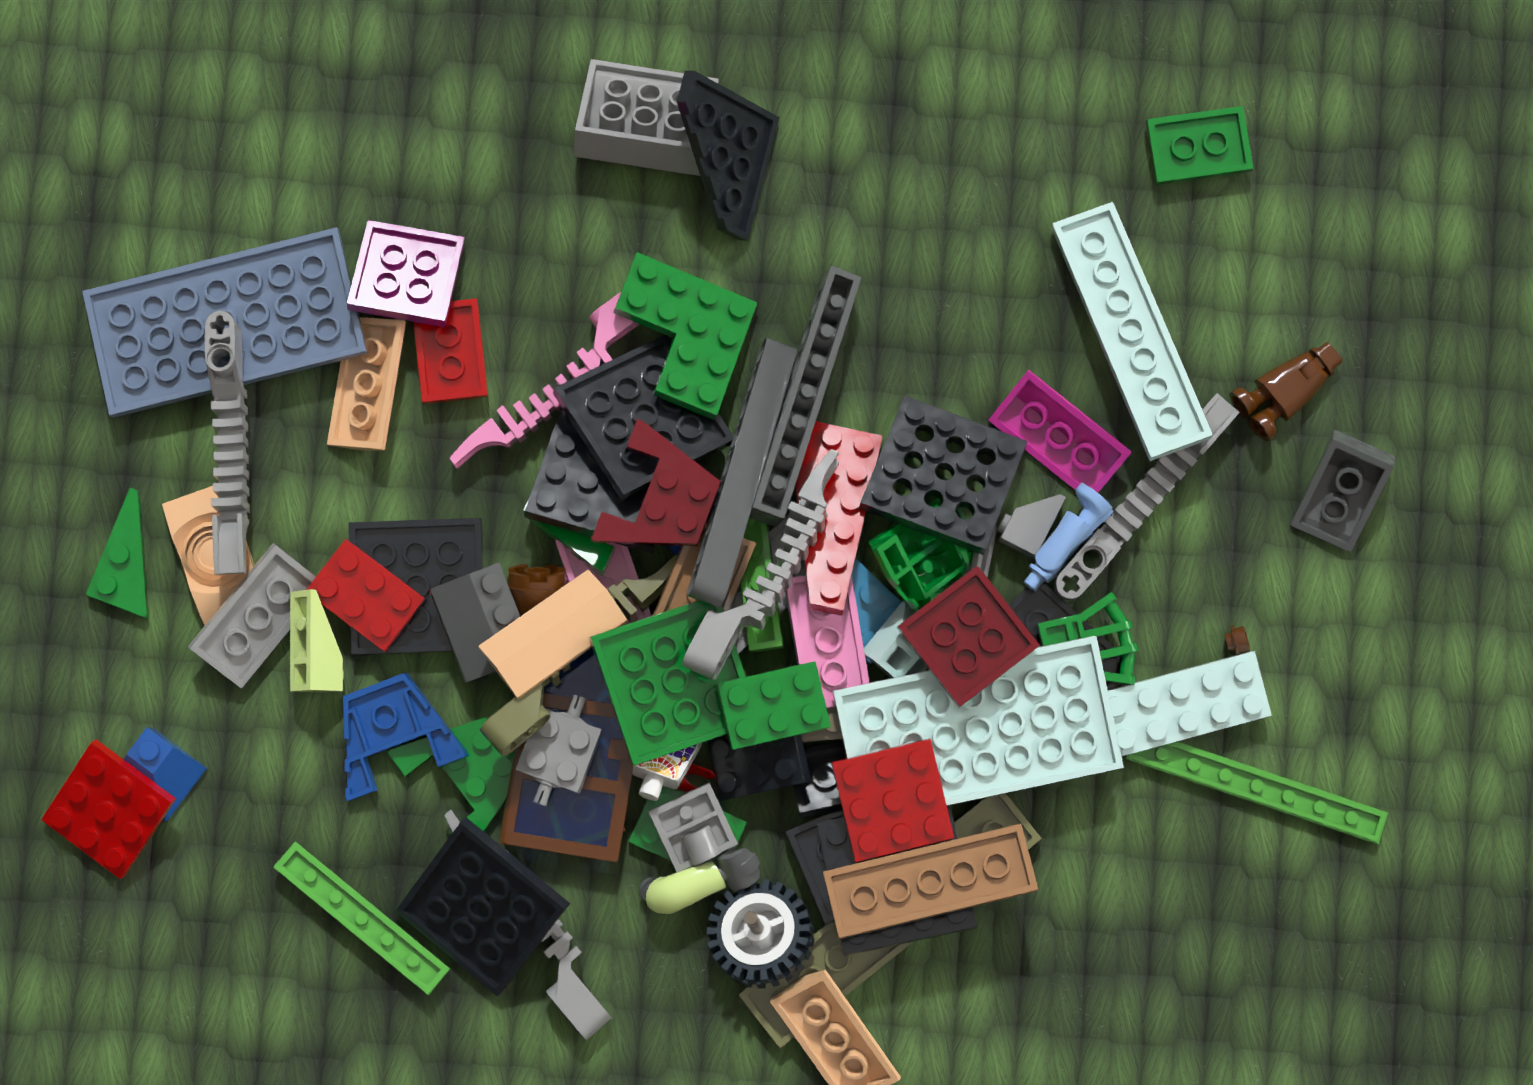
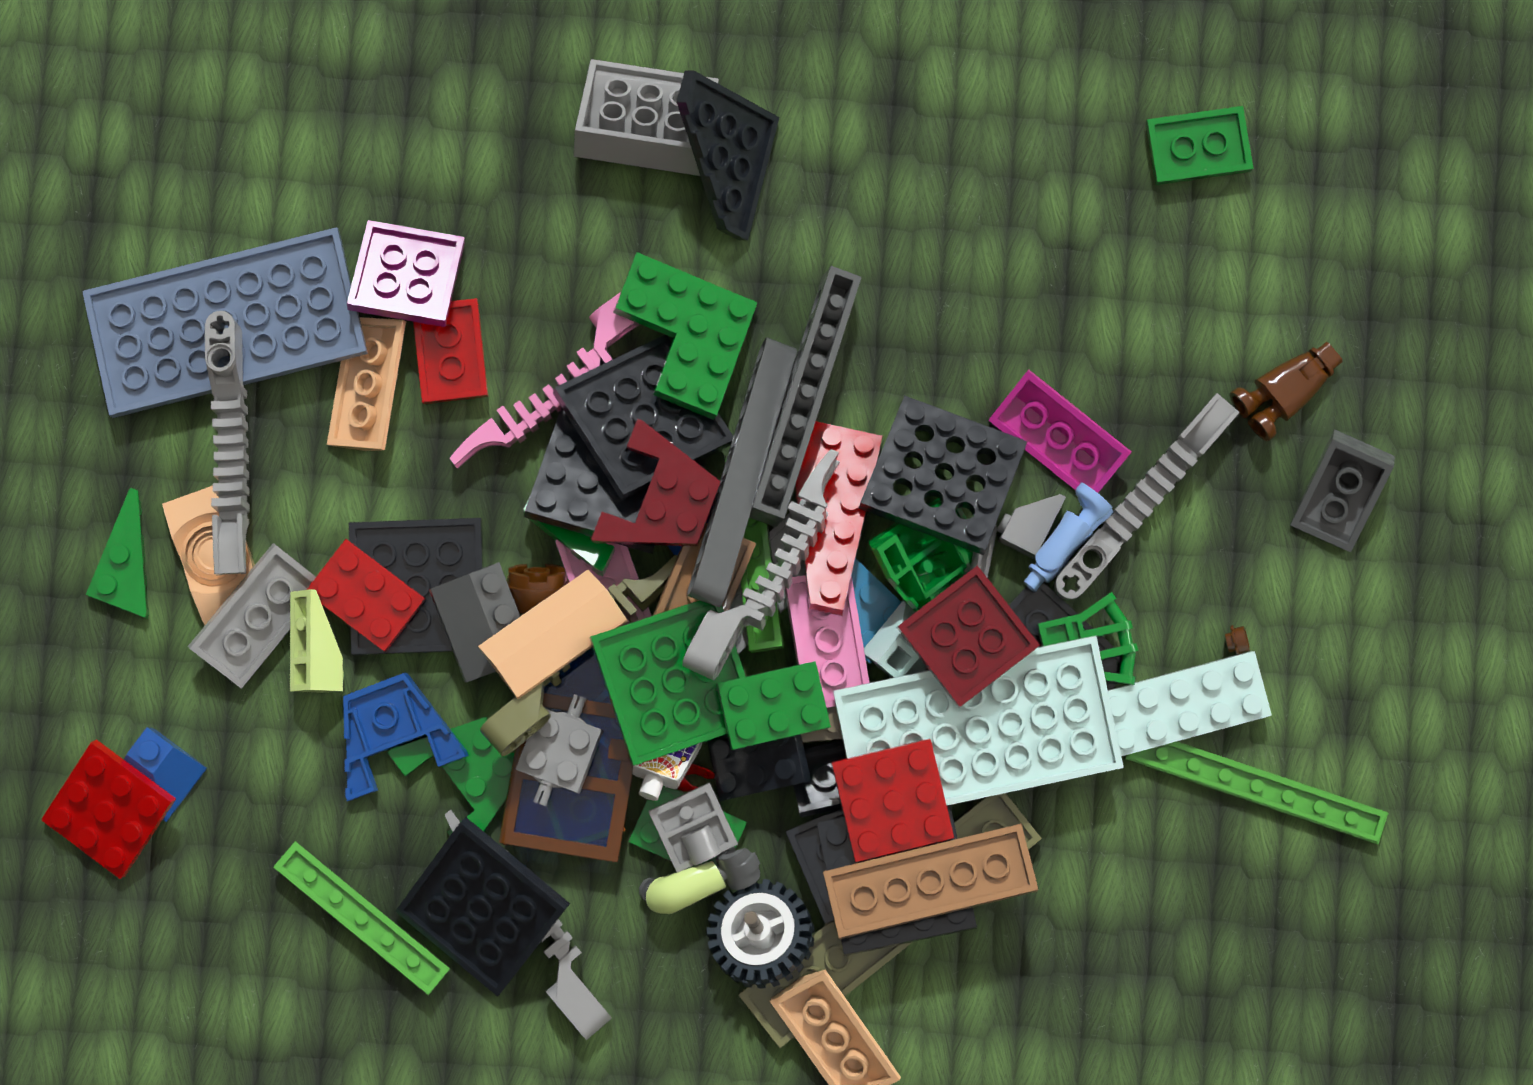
(1131, 331): light aqua plate -> none

